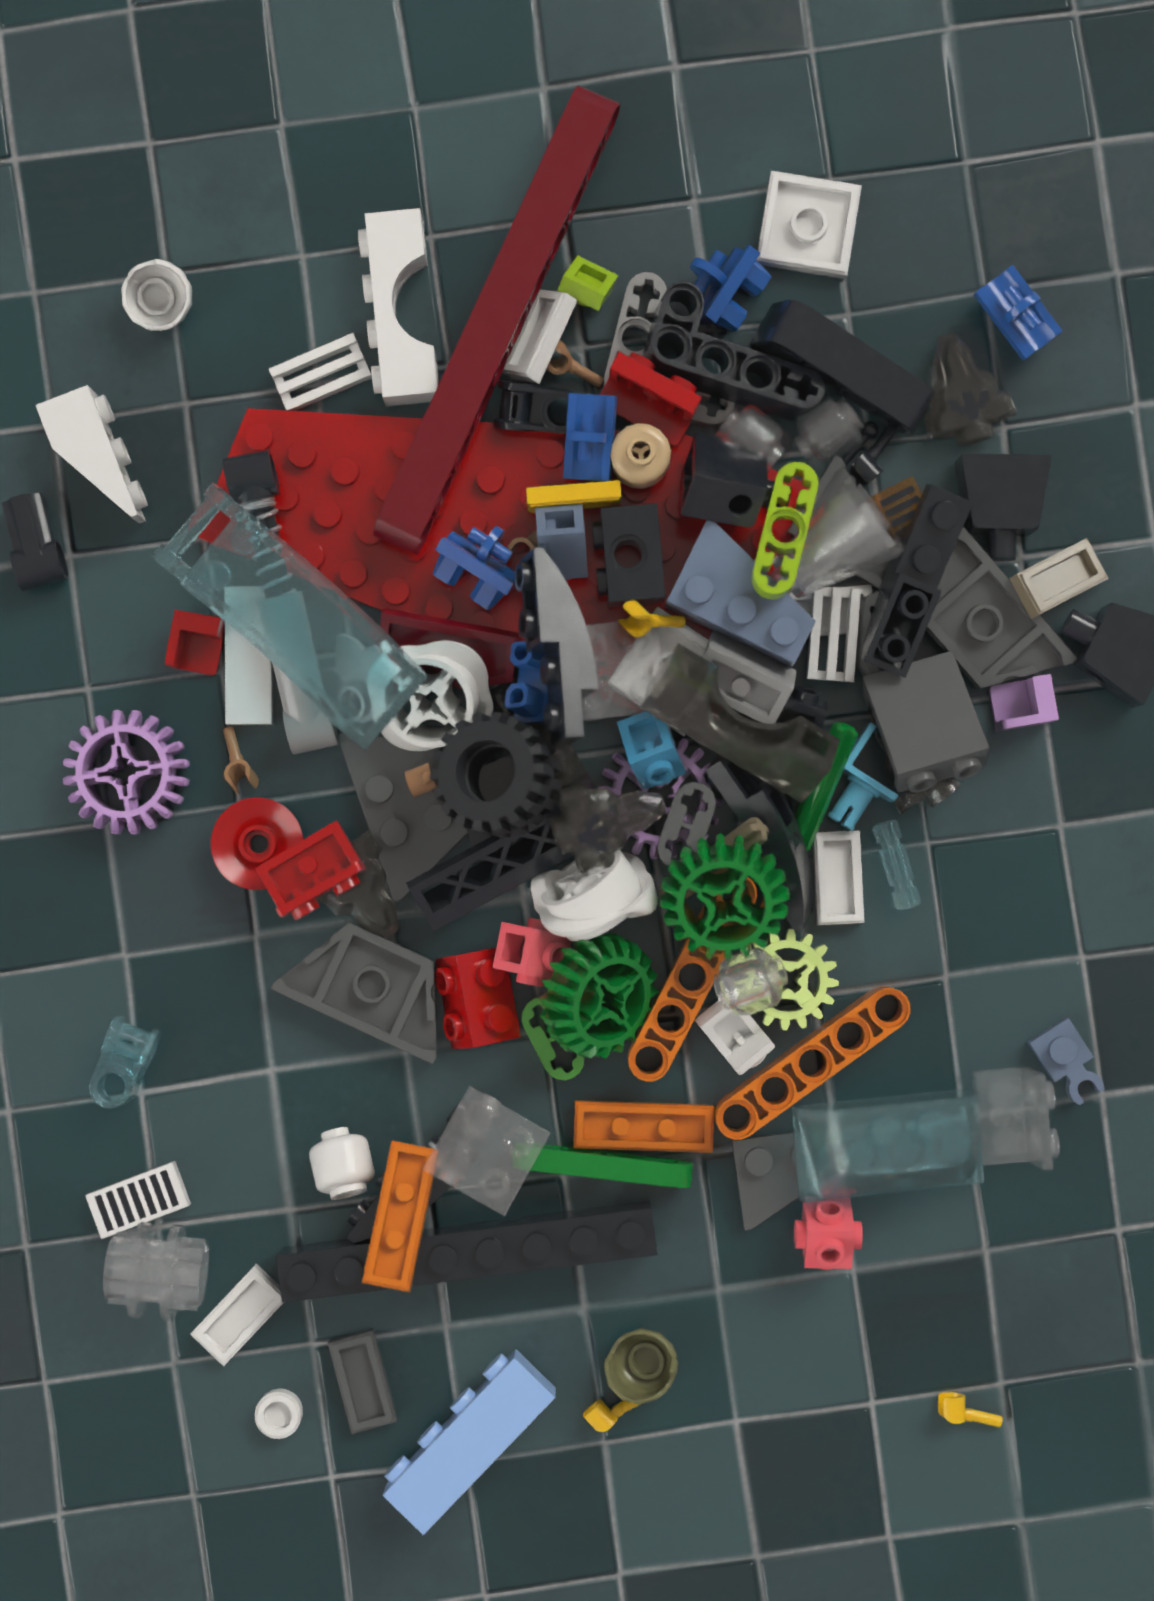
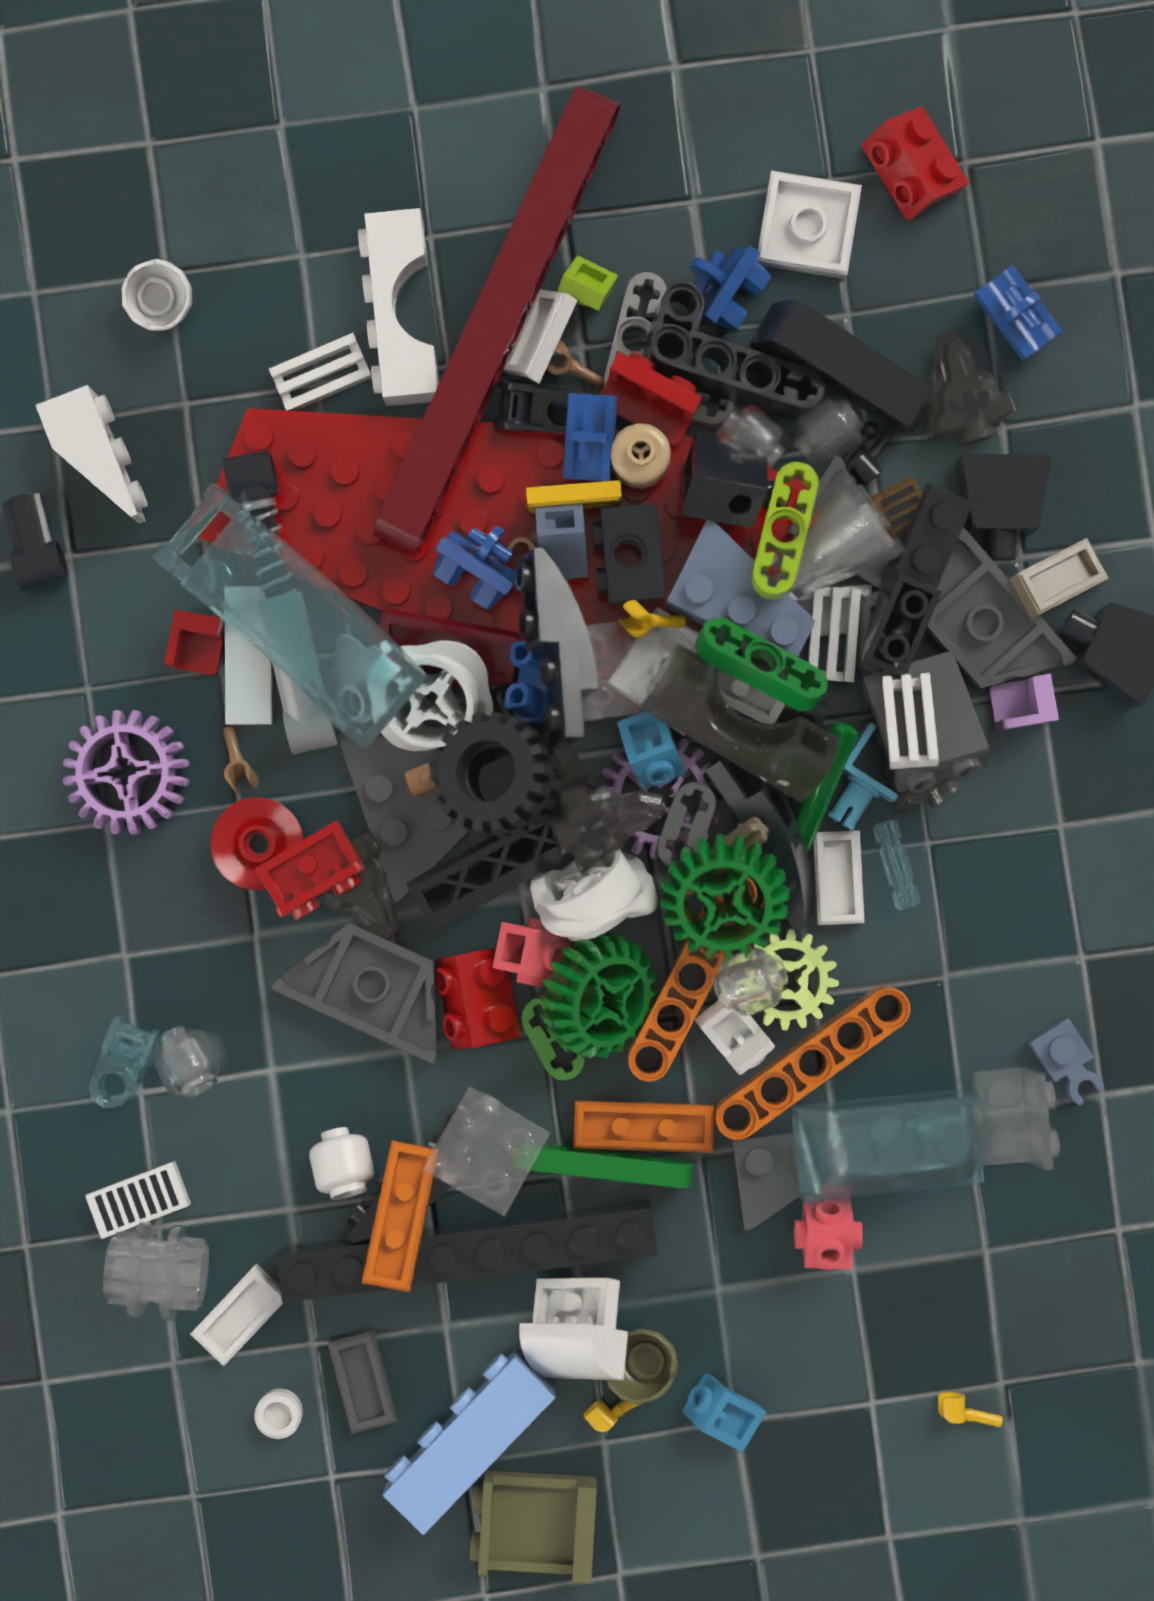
(186, 1062): none -> clear head
(535, 1524): none -> olive panel
(575, 1330): none -> white brick
(723, 1413): none -> dark azure bracket
(784, 690): none -> green beam
(907, 686): none -> white tile
(914, 162): none -> red bracket

